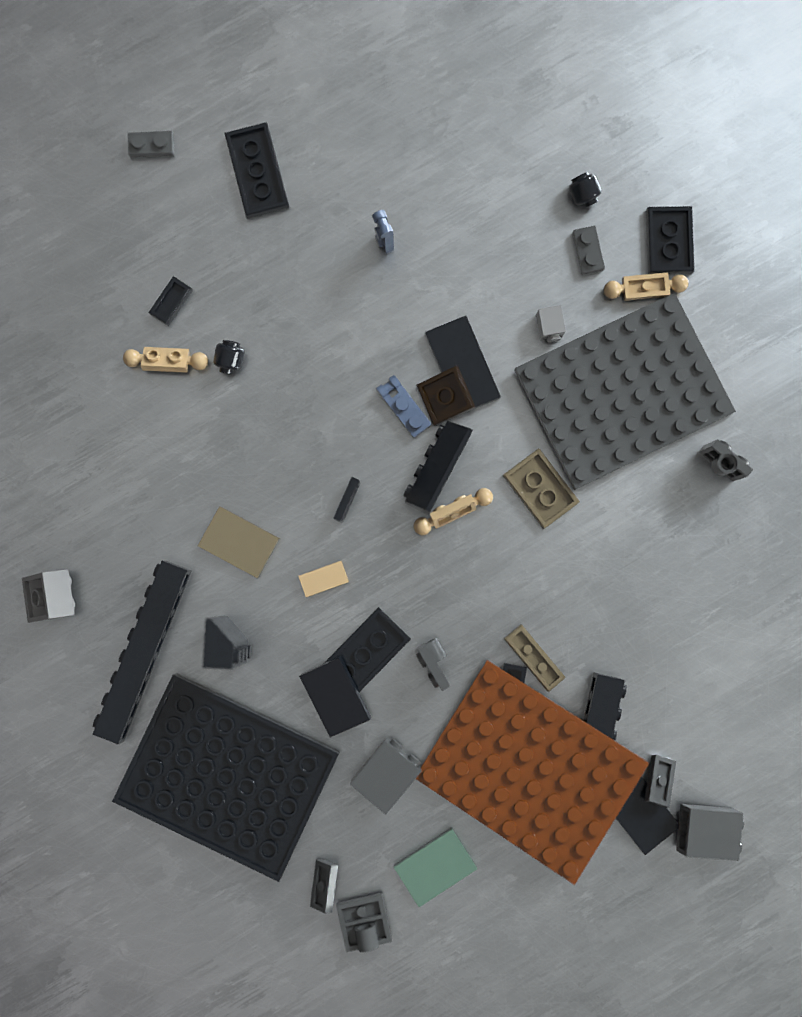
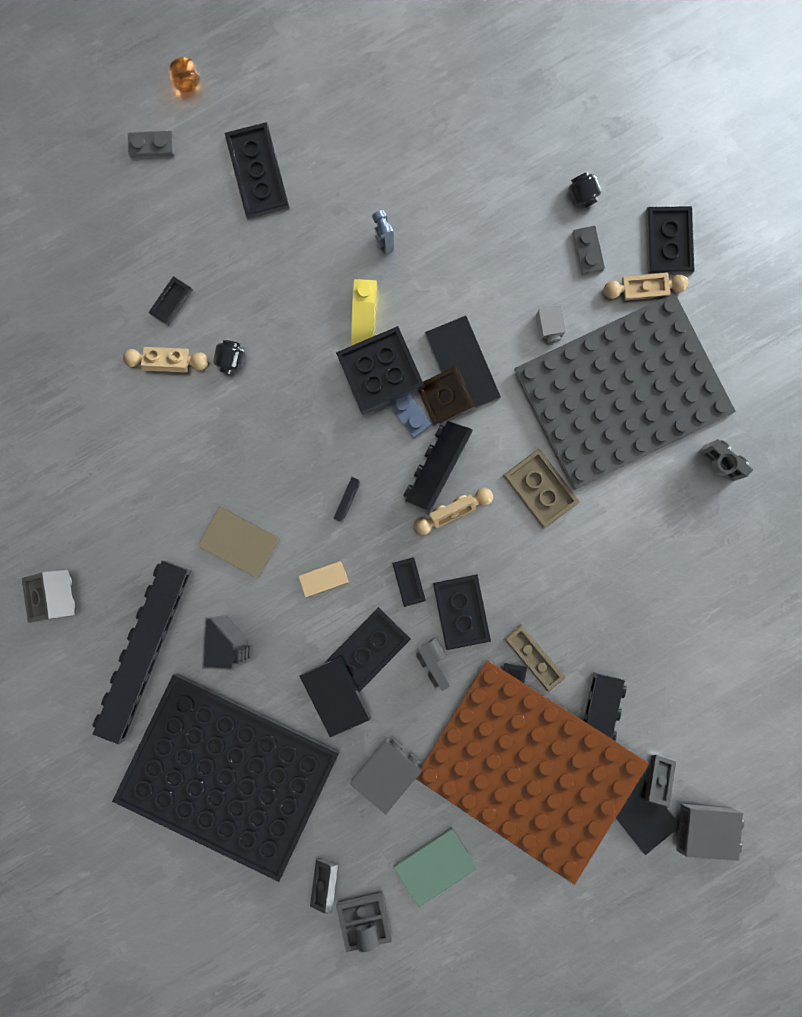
(184, 74): none -> clear orange head
(363, 310): none -> light yellow slope
(380, 370): none -> black plate
(409, 582): none -> black tile
(461, 612): none -> black tile

